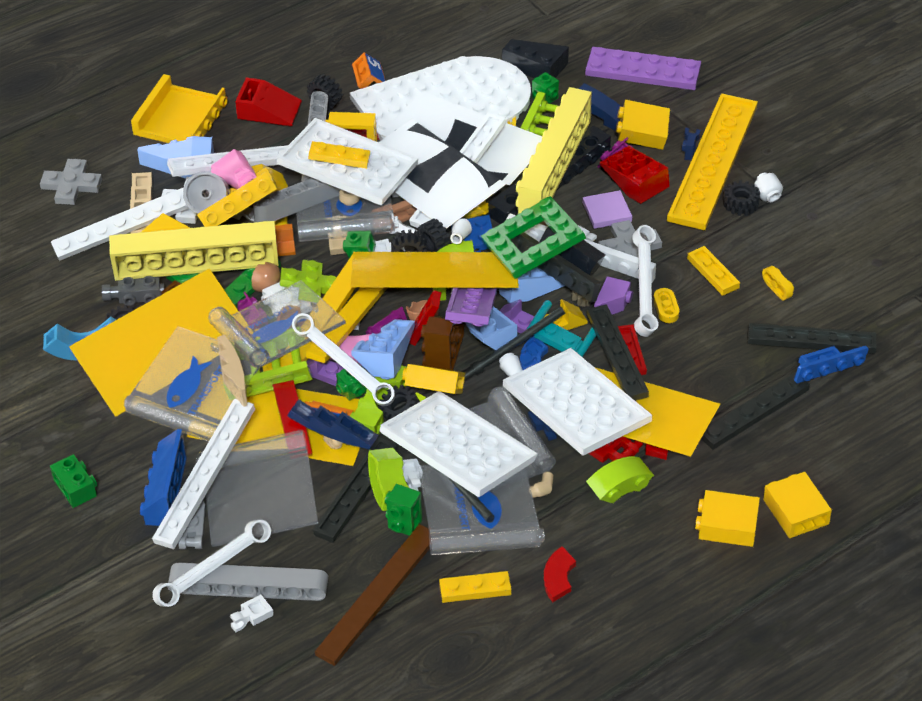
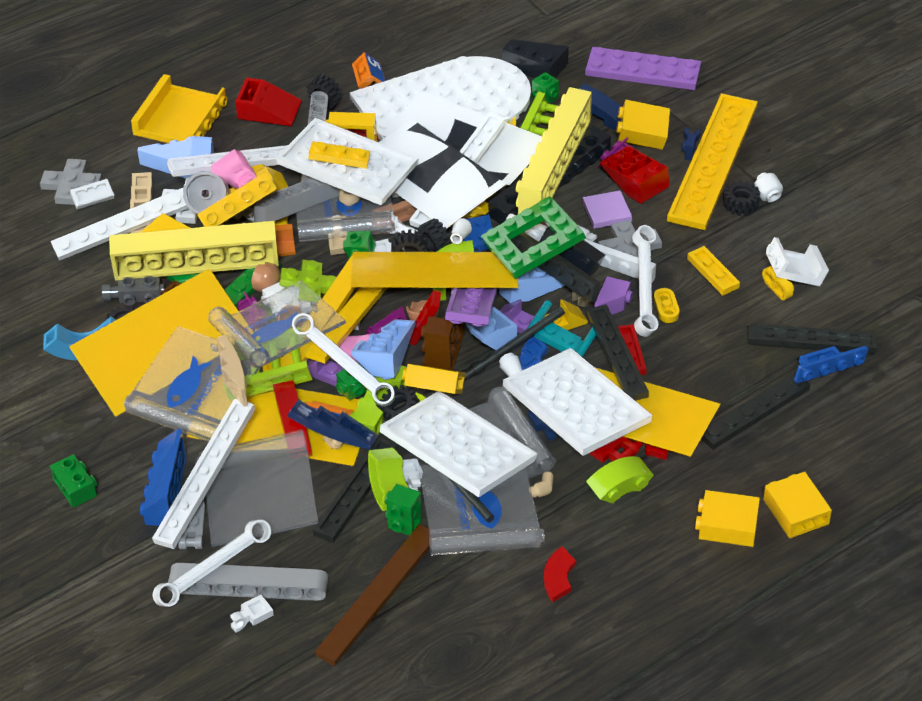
(92, 194): none -> white plate
(475, 586): yellow plate -> none
(795, 266): none -> white panel

